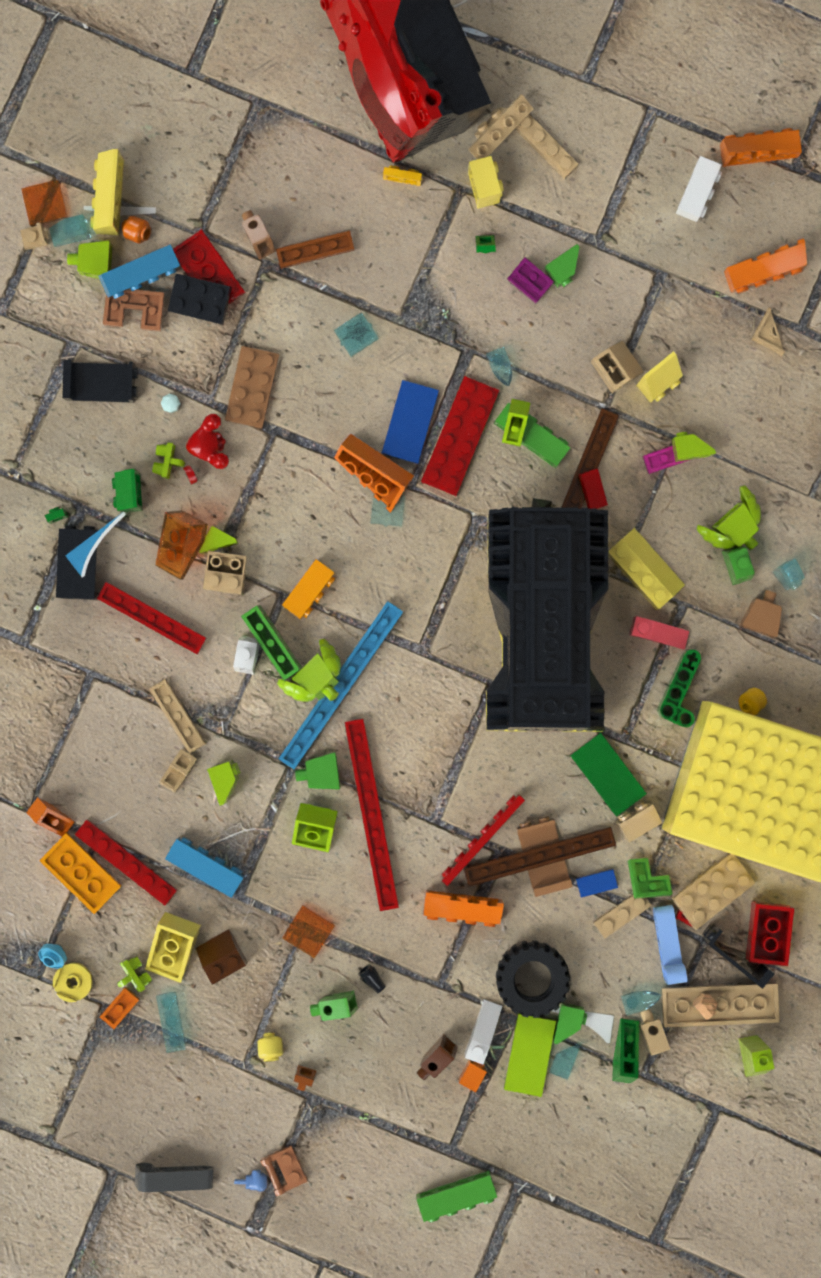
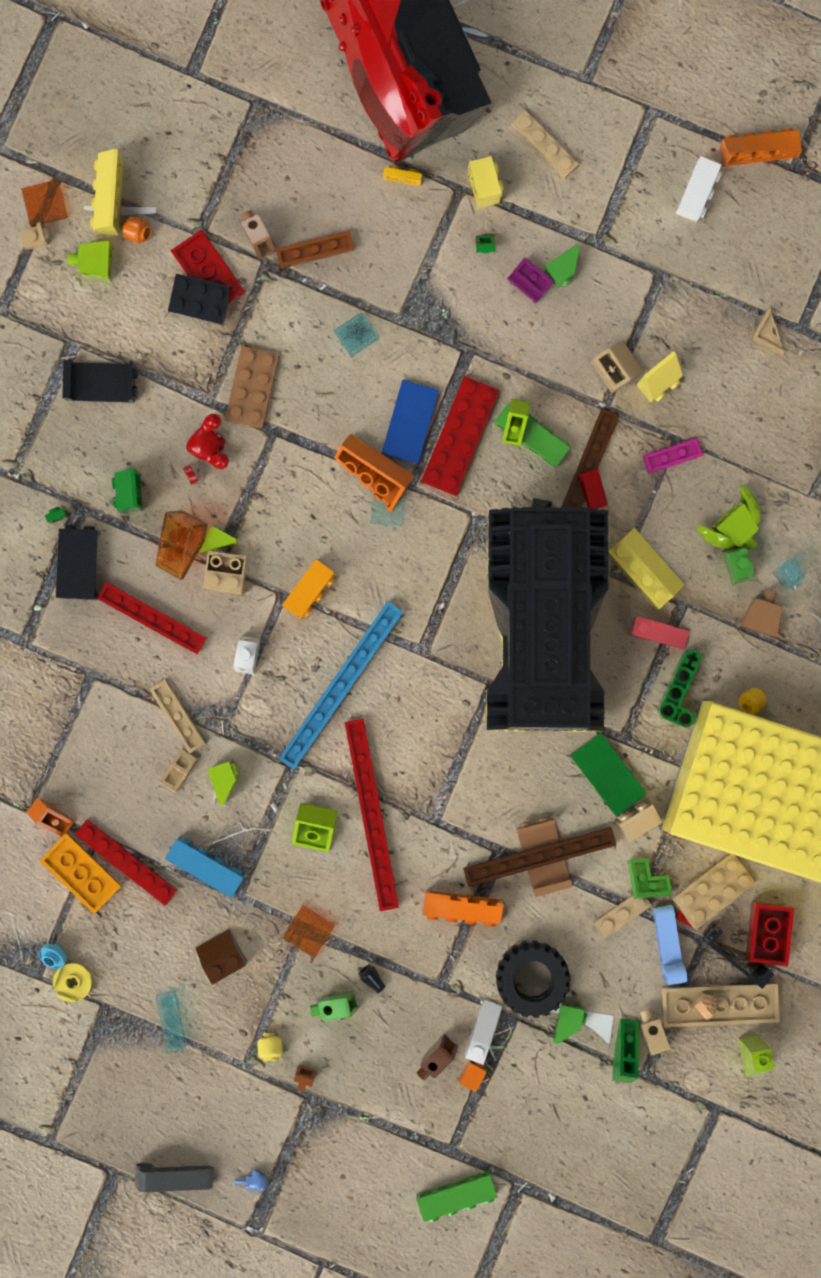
(70, 230): clear light blue slope -> none
(81, 554): dark azure sticker -> none
(119, 1008): orange plate -> none
(138, 271): dark azure brick -> none
(138, 982): lime hips -> none
(147, 301): nougat plate -> none
(168, 452): lime hips -> none
(170, 403): light aqua tile -> none
(172, 946): light yellow slope -> none
(271, 642): bright green brick -> none
(290, 1168): nougat plate -> none
(316, 677): lime torso -> none
(320, 772): bright green torso -> none
(476, 844): red plate -> none
(499, 126): tan bracket -> none
(500, 365): clear light blue plate -> none
(529, 1055): lime tile -> none
(564, 1062): clear light blue tile -> none
(596, 883): blue tile -> none
(639, 1001): clear light blue plate -> none
(690, 447): lime slope -> none
(767, 267): orange wedge -> none

